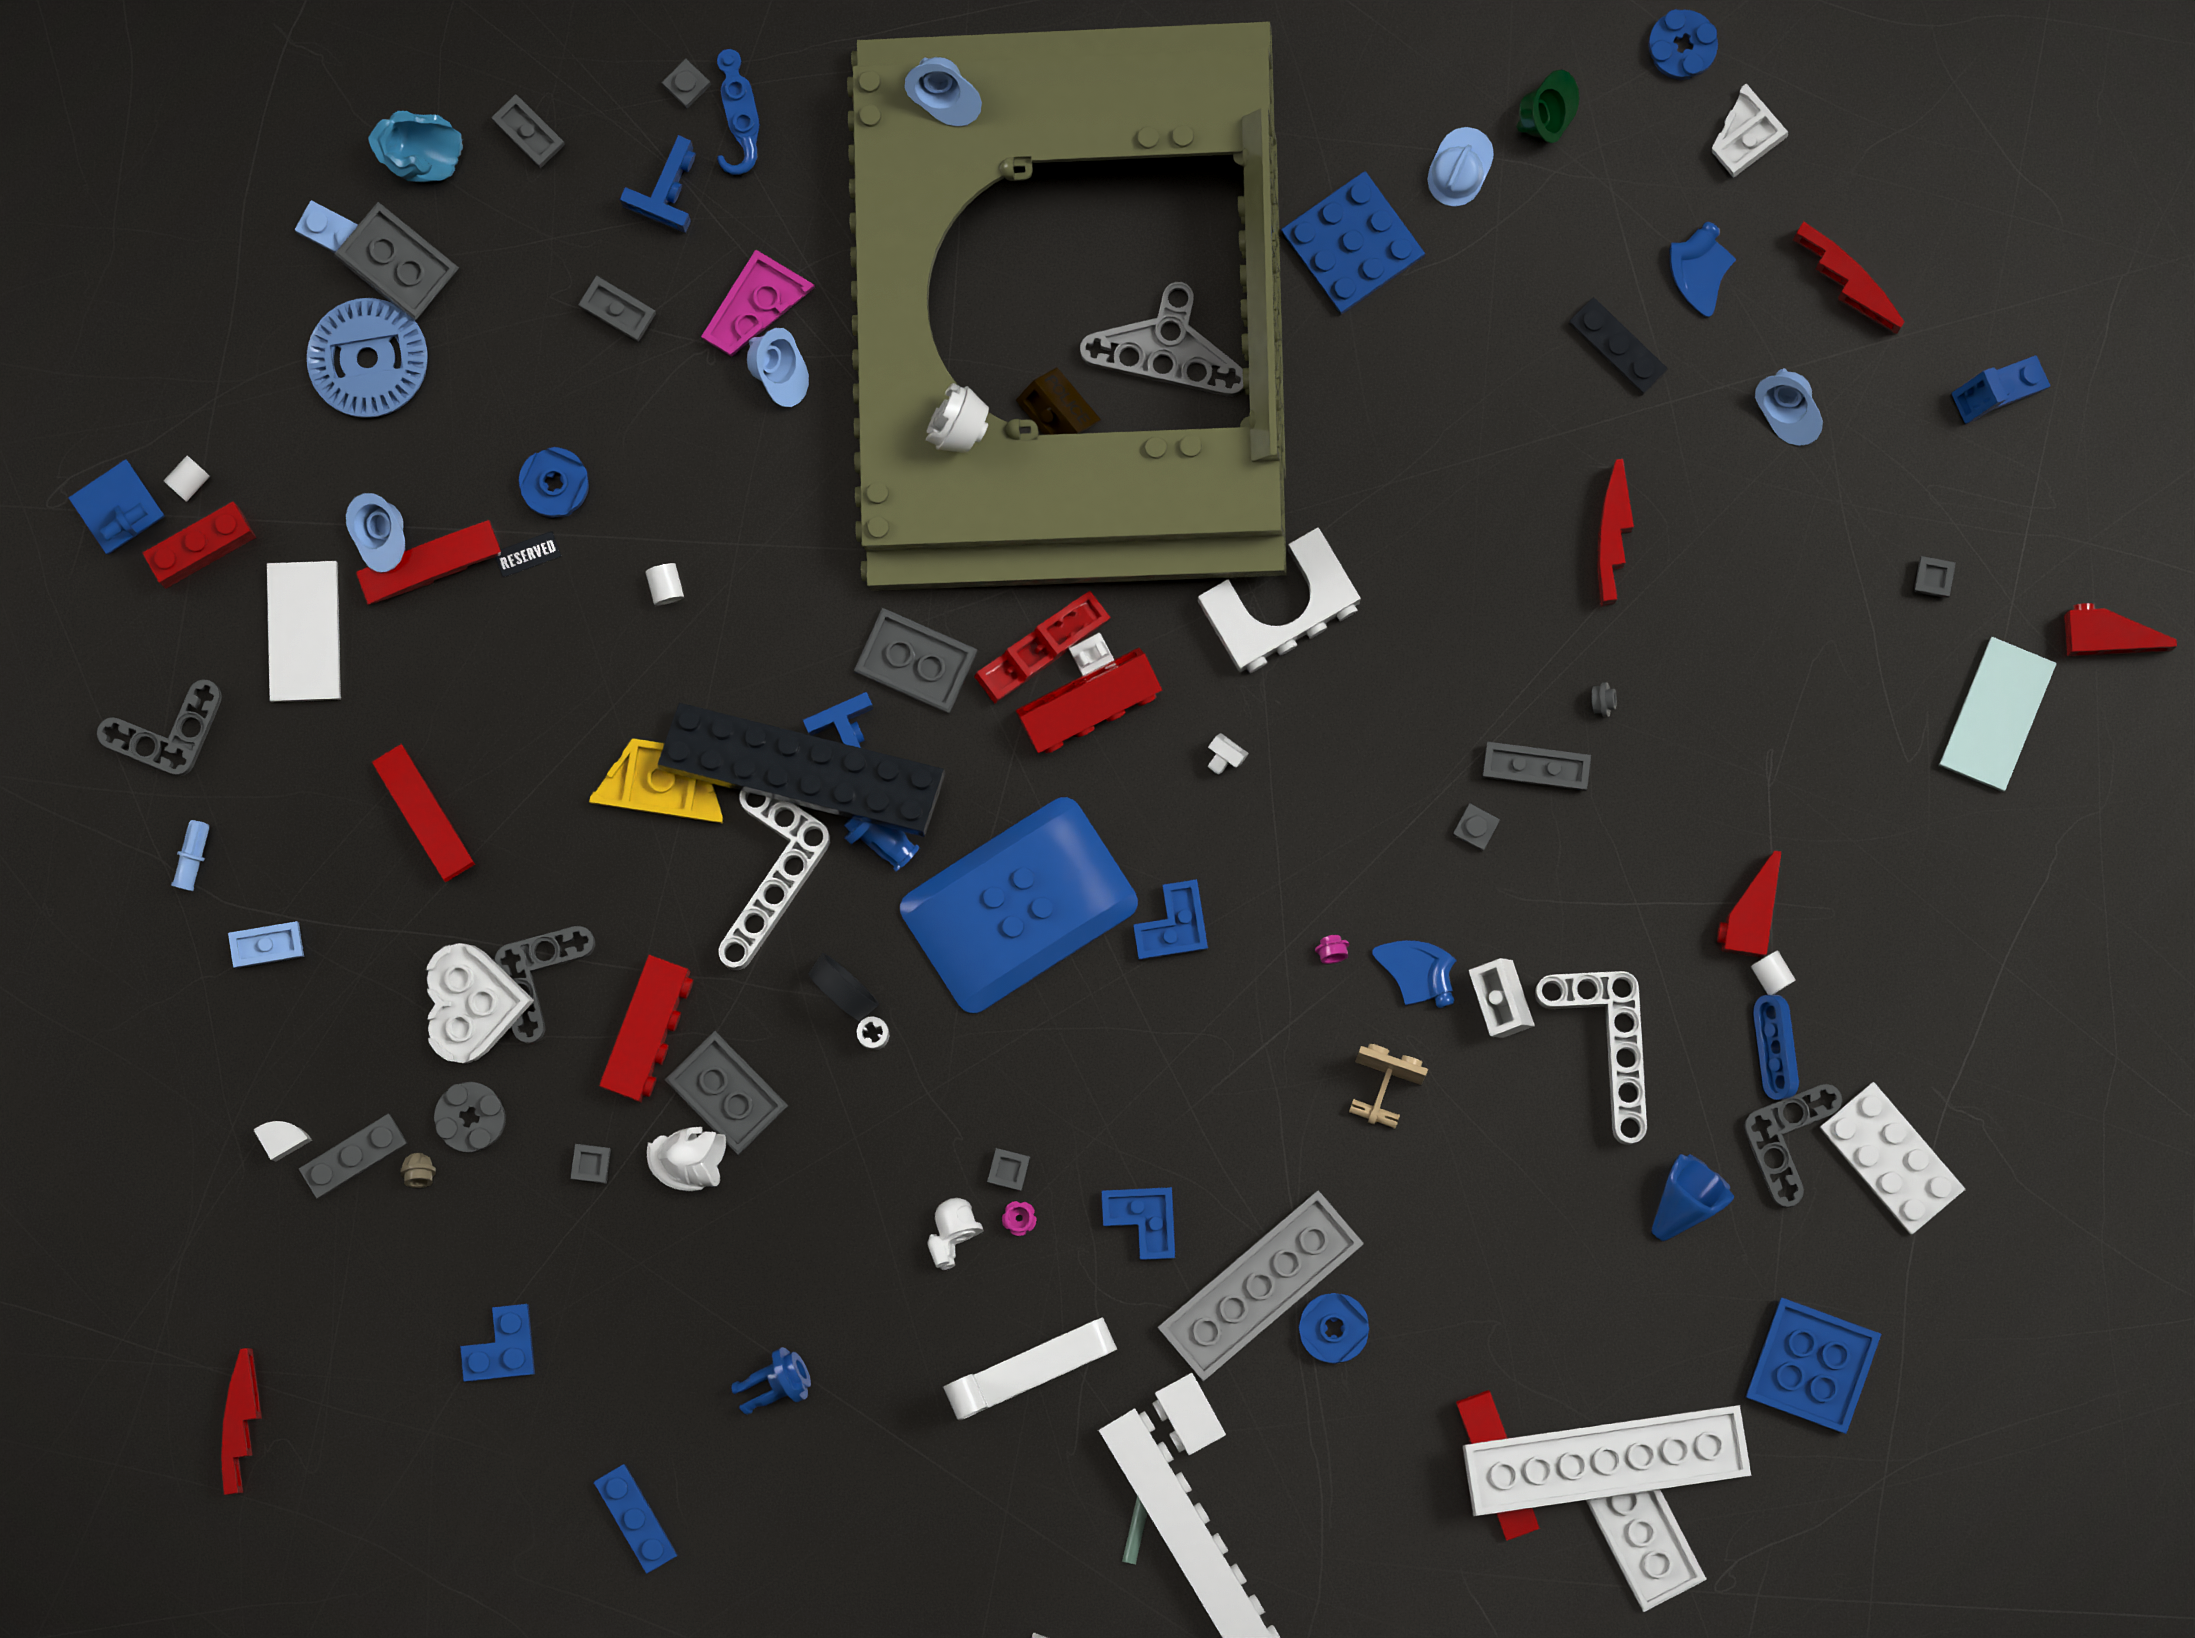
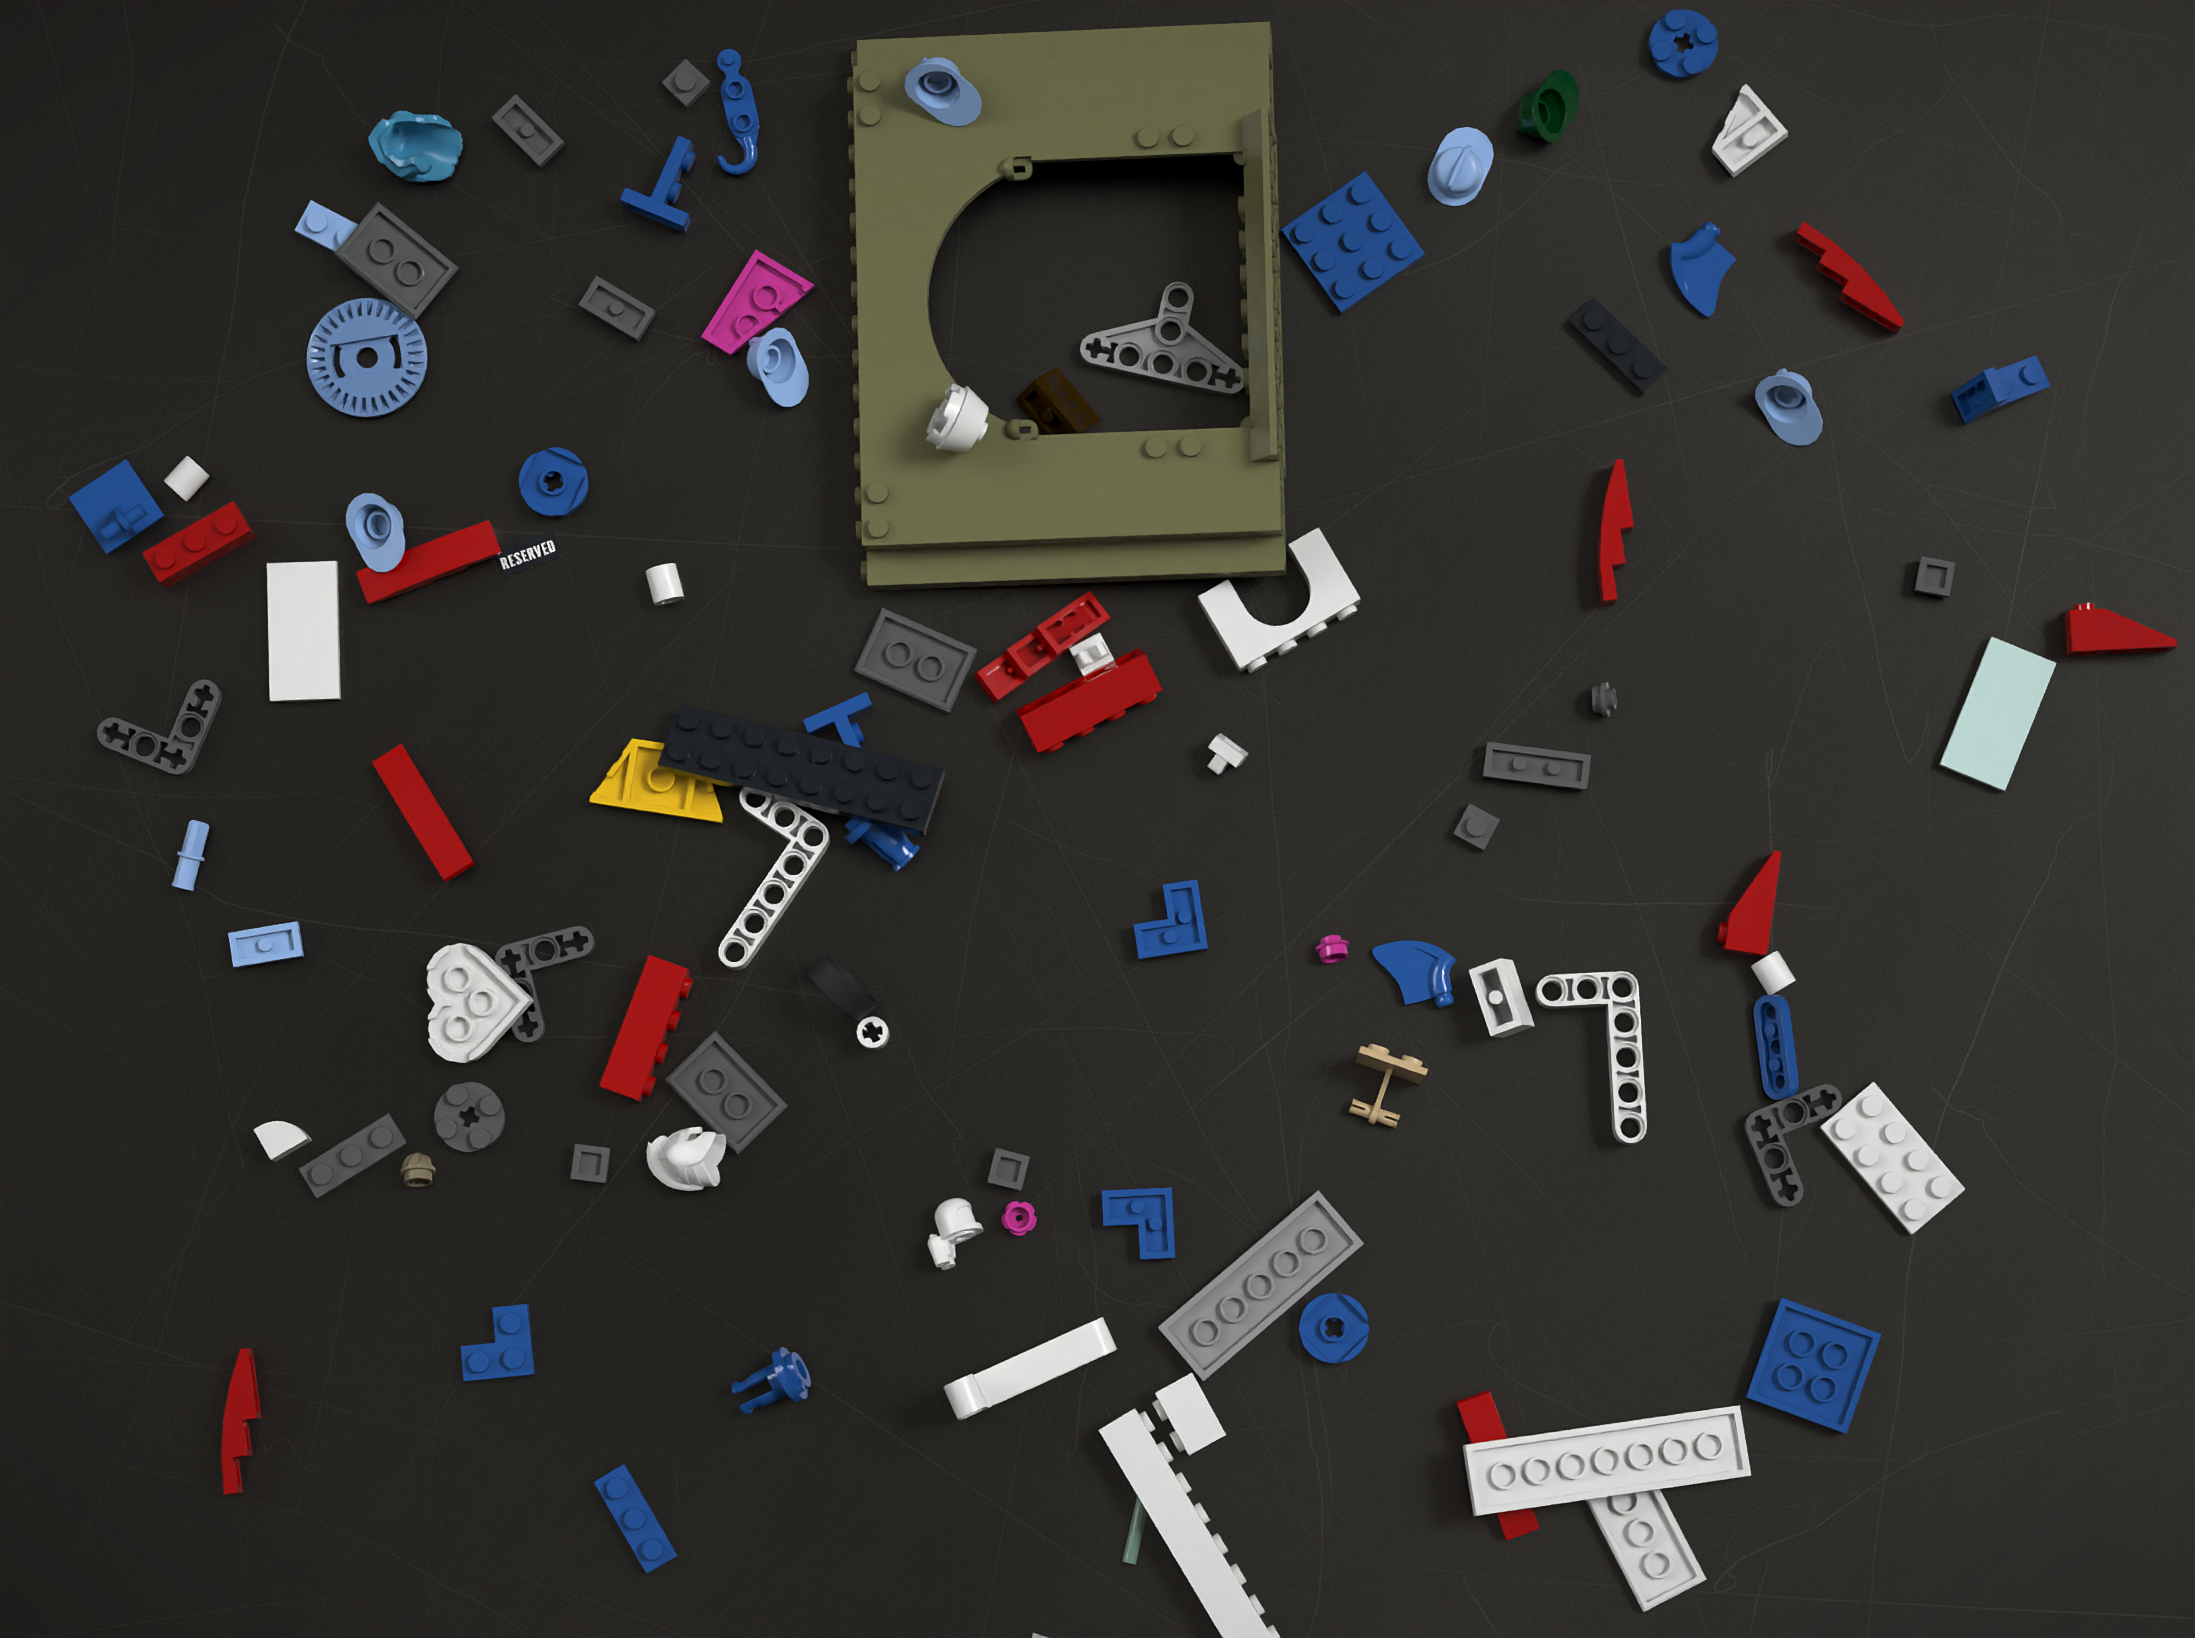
(1018, 905): blue wedge -> none
(1689, 1197): blue hat -> none

